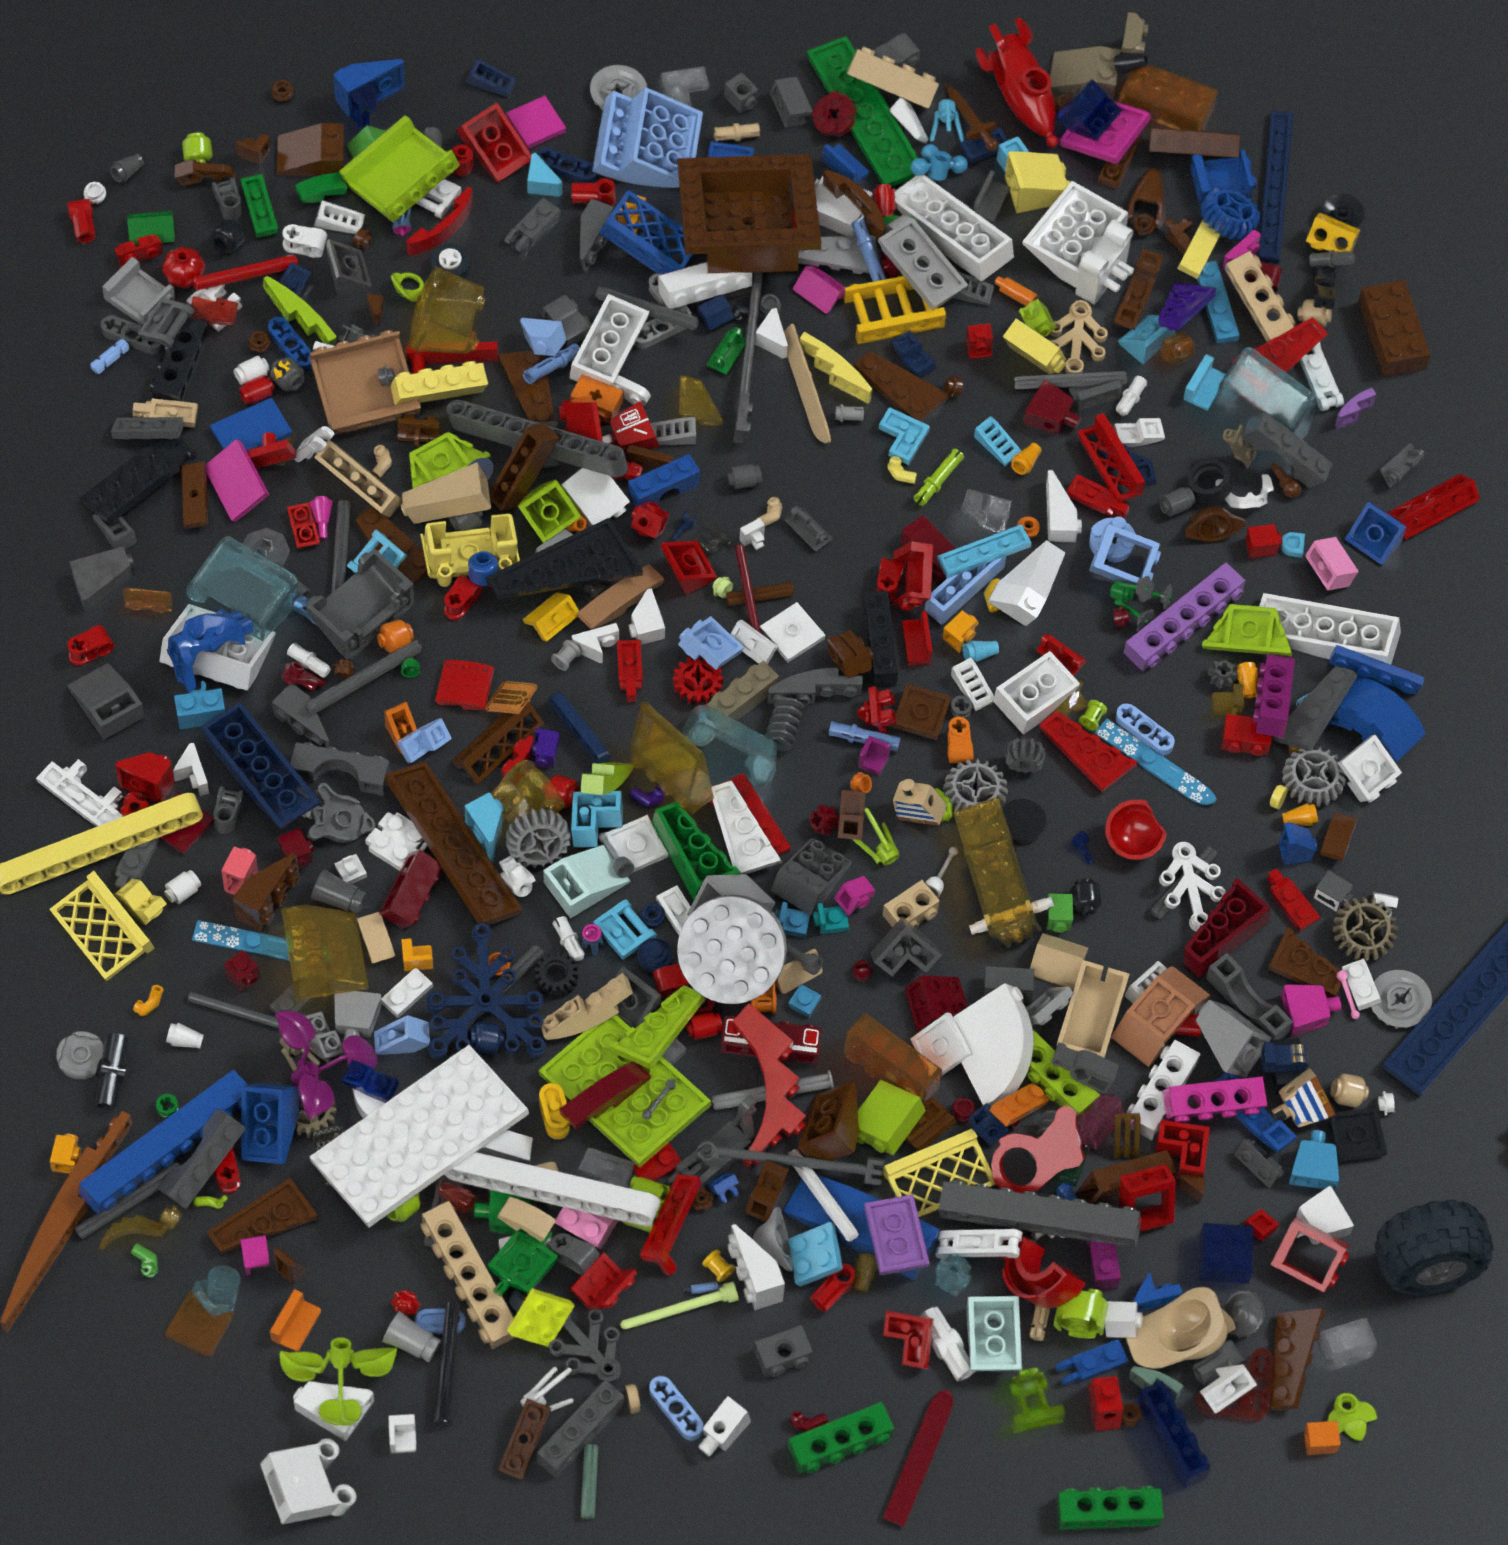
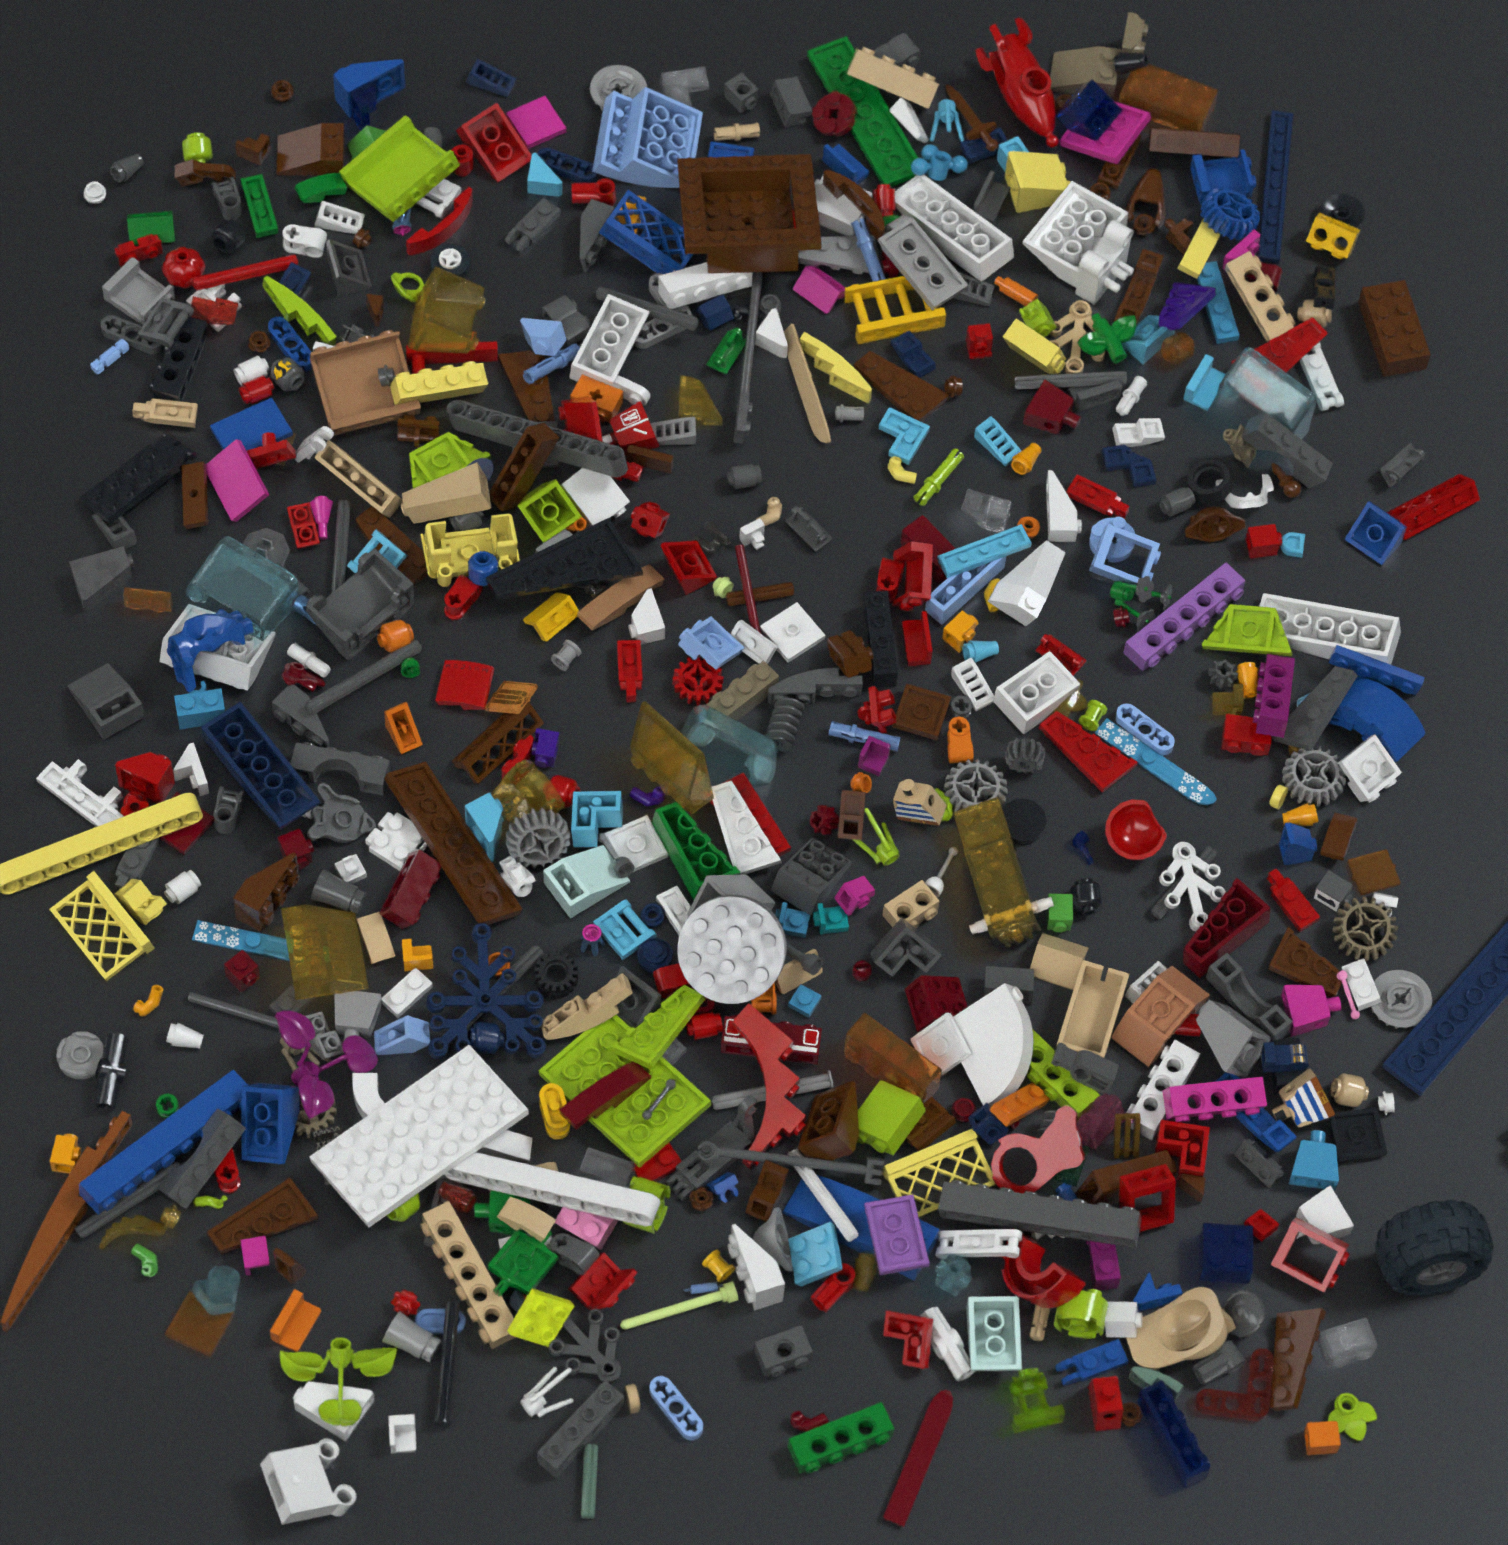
(81, 216): red piece -> none
(90, 644): red piece -> none
(147, 428): dark grey plate -> none
(237, 868): coral brick -> none
(344, 668): reddish brown plate -> none
(369, 1082): clear blue slope -> none
(383, 461): tan arm -> none
(423, 740): light blue slope -> none
(530, 1423): reddish brown tile -> none
(568, 938): white axle -> none
(579, 728): dark blue beam -> none
(592, 641): white slope -> none
(605, 777): lime slope -> none
(669, 1222): red piece -> none
(678, 474): blue arch -> none
(685, 524): dark blue hand -> none
(729, 1417): white torso -> none
(1052, 999): light grey plate -> none
(1098, 1517): green brick -> none
(1101, 188): none -> reddish brown plate
(1108, 337): none -> green plant
(1118, 454): red fence -> none
(1232, 1384): white slope -> none
(1331, 258): dark grey axle -> none
(1331, 563): bright pink brick -> none
(1351, 410): medium lavender slope -> none
(1373, 872): none -> clear orange piece

